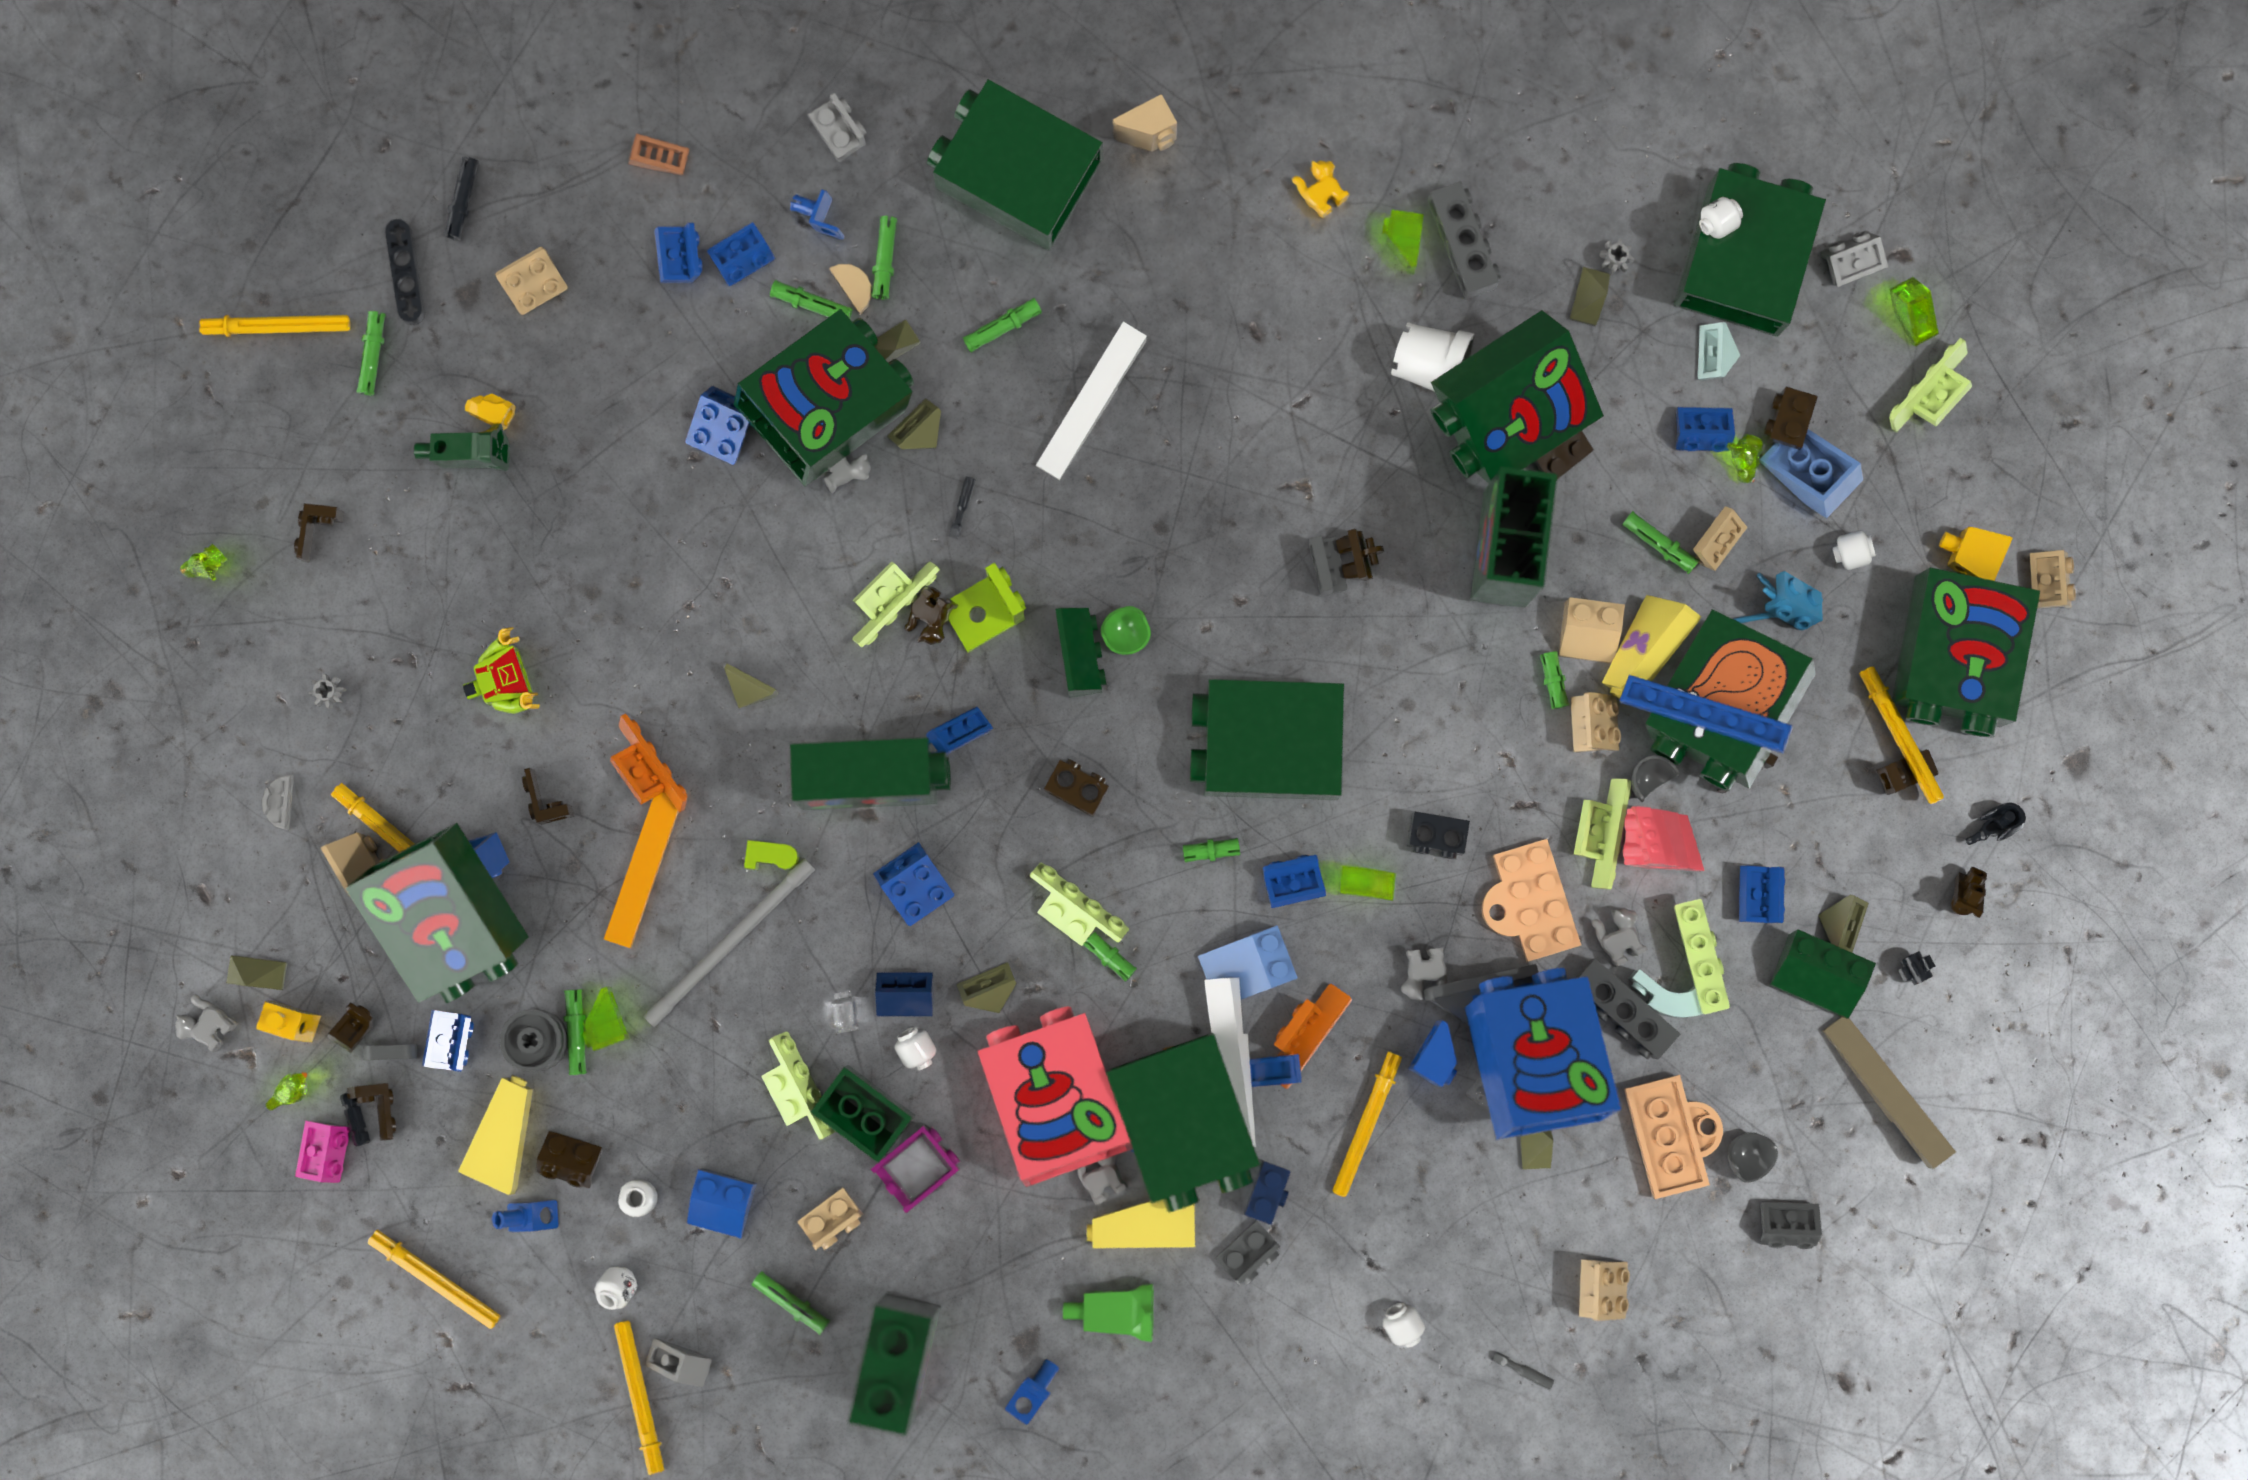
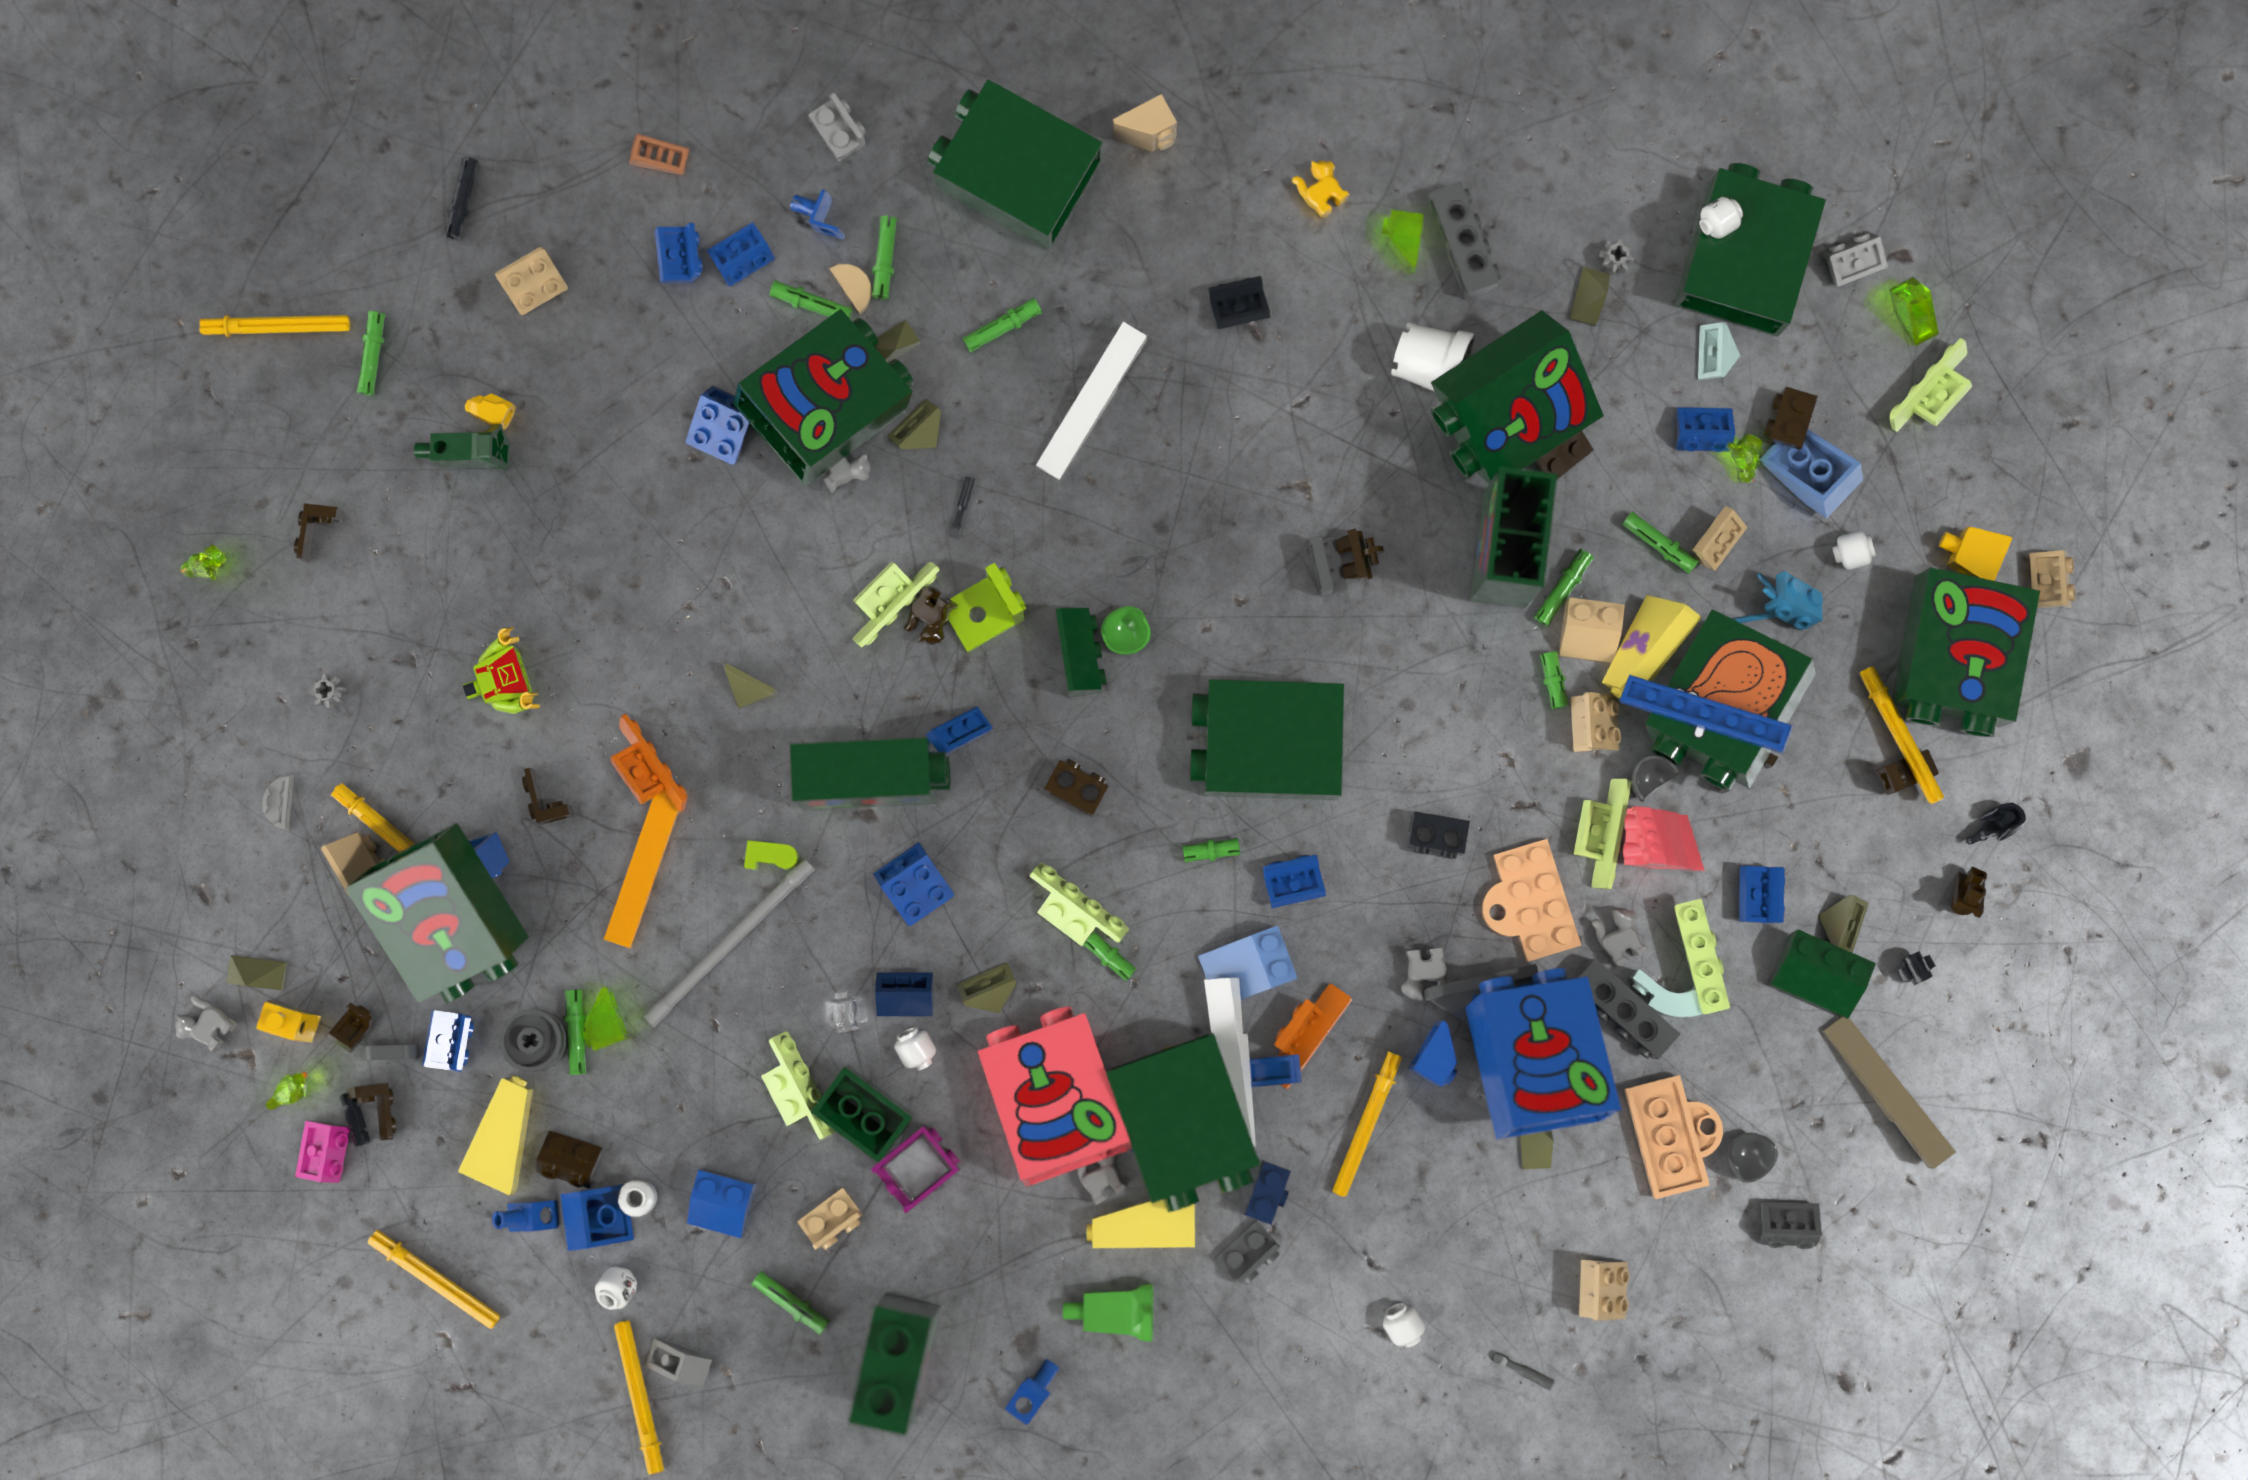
(409, 270): black beam -> none
(595, 1218): none -> blue slope
(1238, 302): none -> black bracket
(1366, 883): clear neon green slope -> none
(1567, 582): none -> bright green pin

